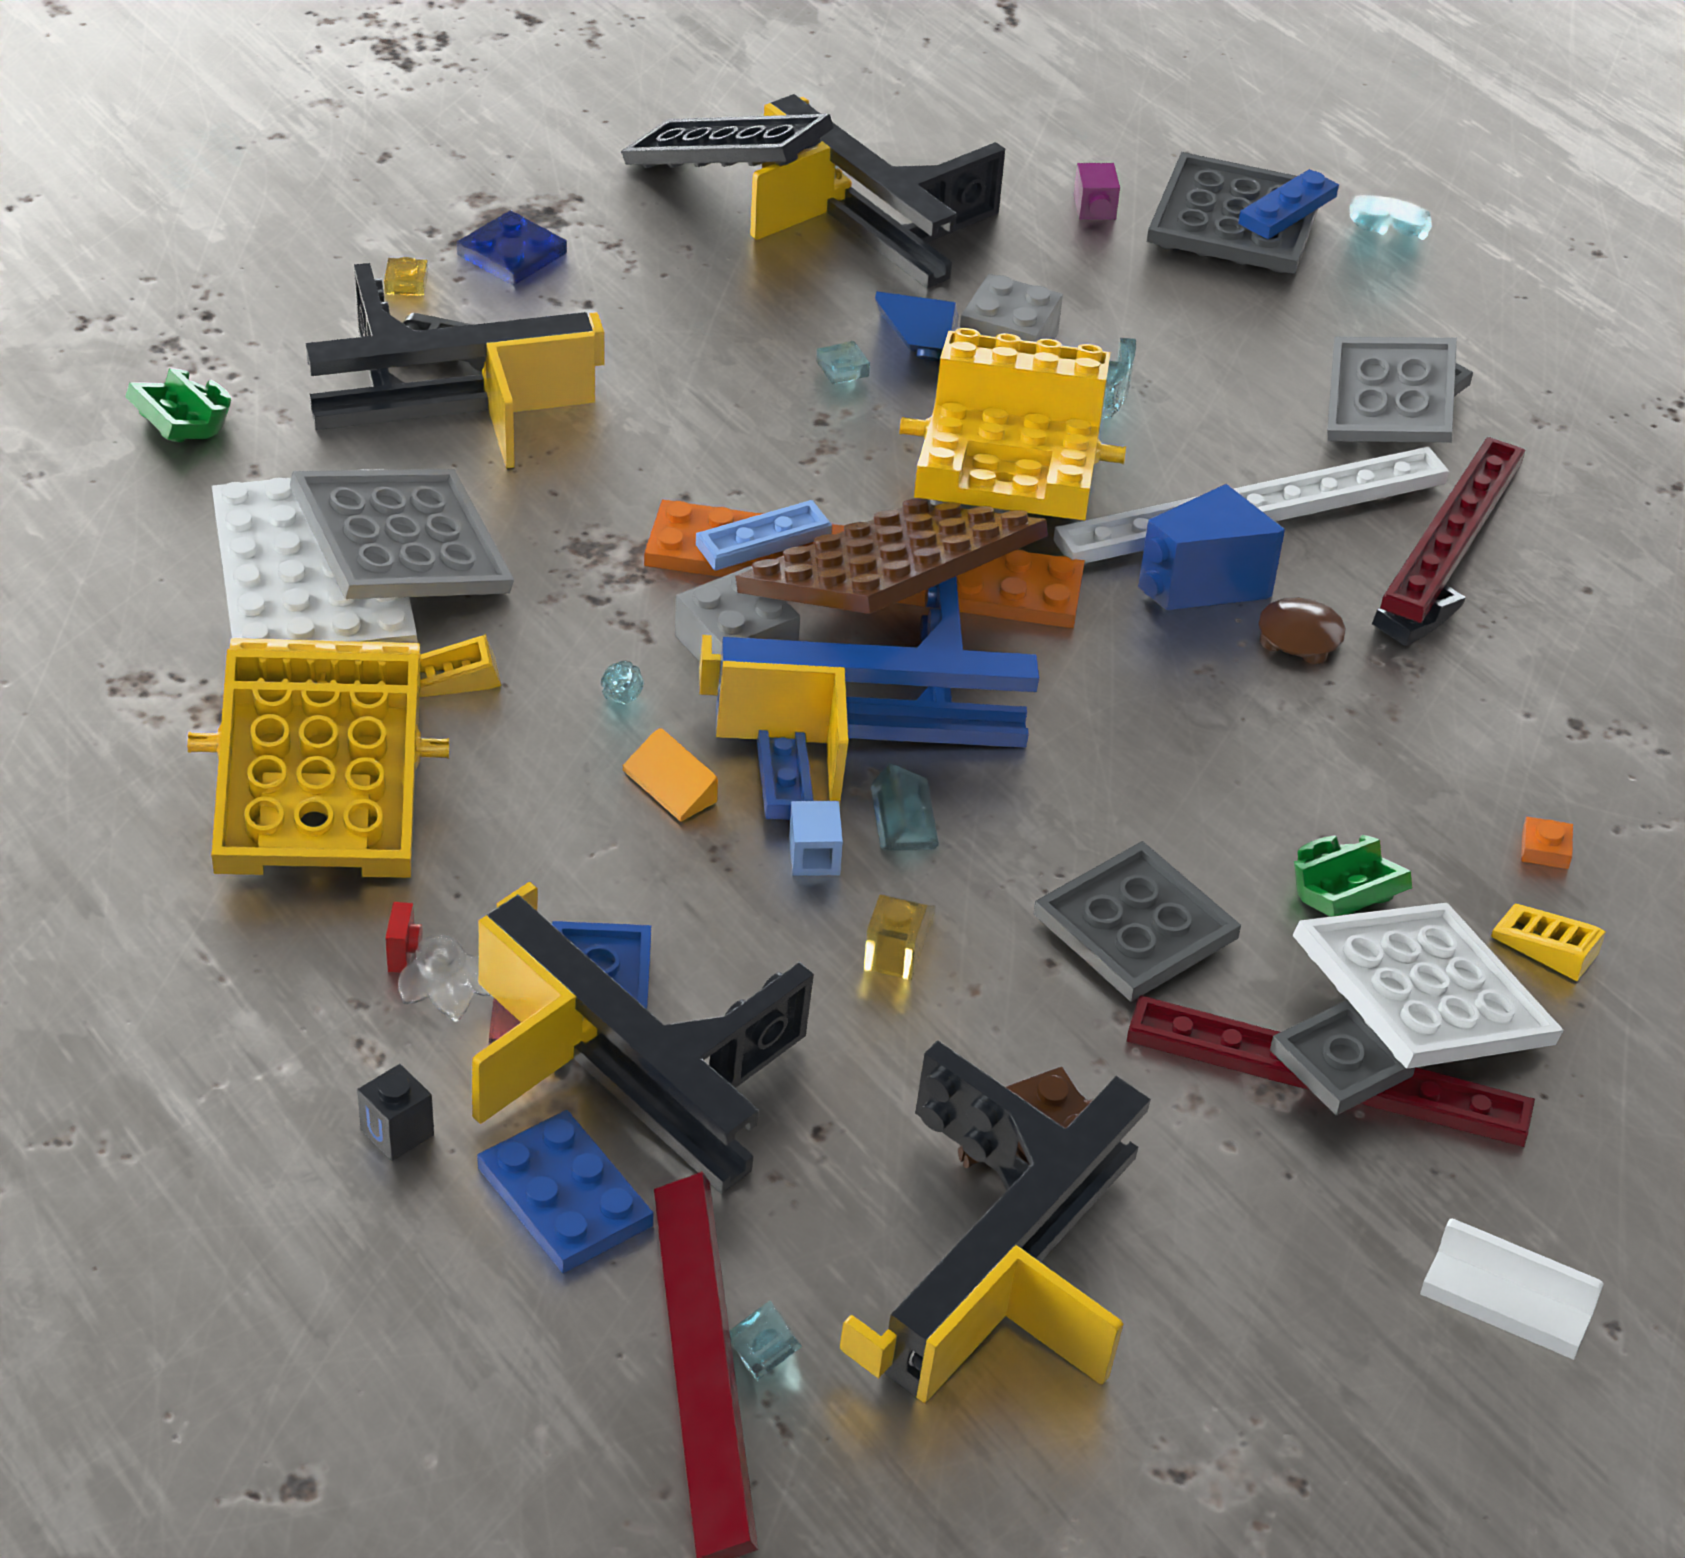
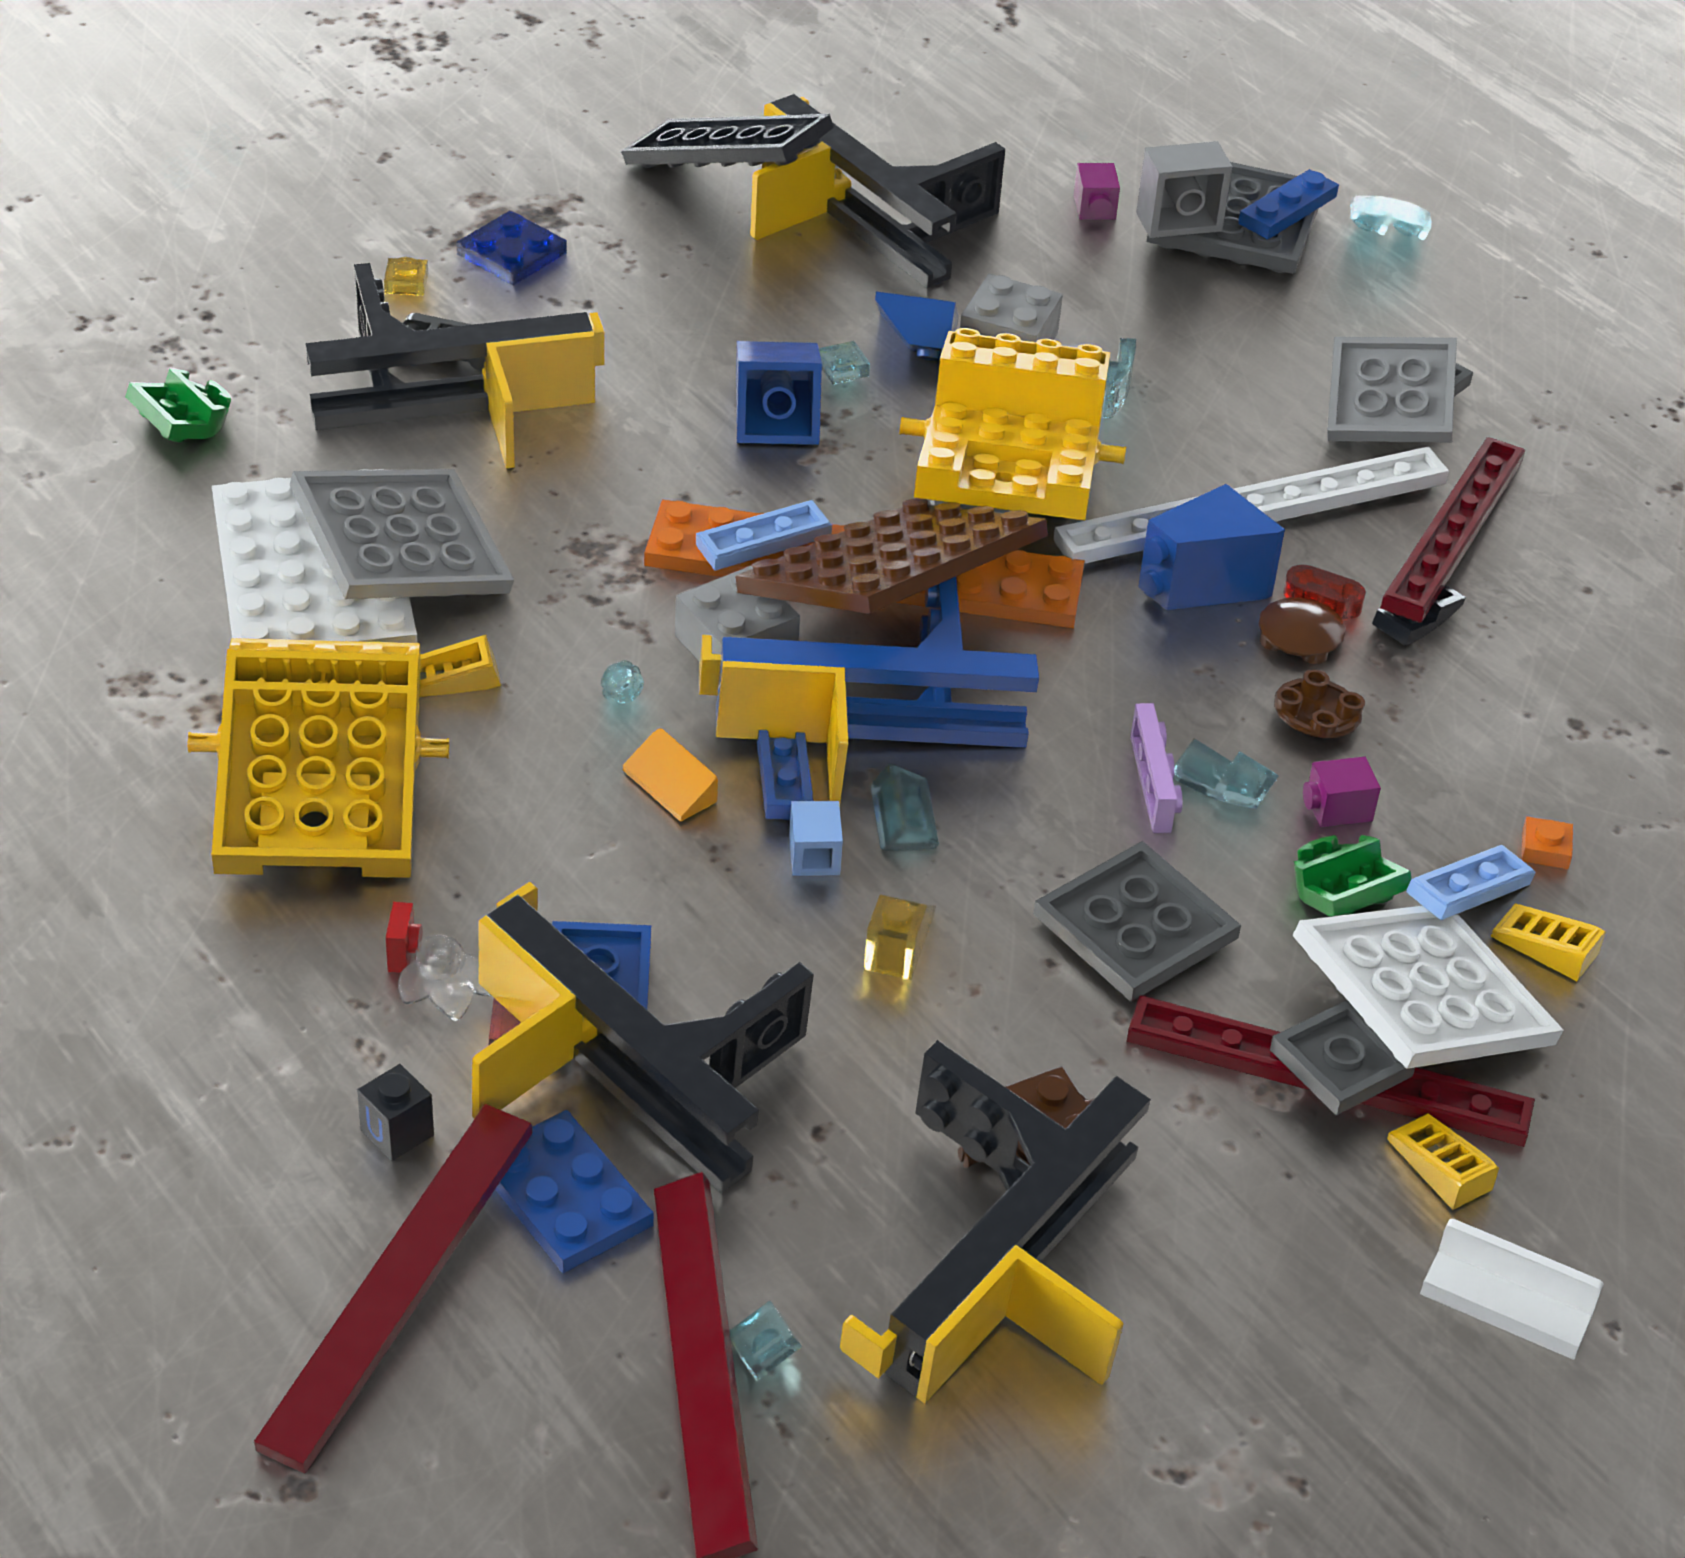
(392, 1290): none -> dark red tile
(778, 392): none -> blue slope
(1155, 768): none -> lavender plate
(1183, 189): none -> light grey brick
(1234, 782): none -> clear light blue slope
(1319, 706): none -> reddish brown dish
(1336, 591): none -> clear red beam
(1342, 791): none -> magenta brick
(1453, 1187): none -> yellow slope
(1470, 882): none -> light blue tile

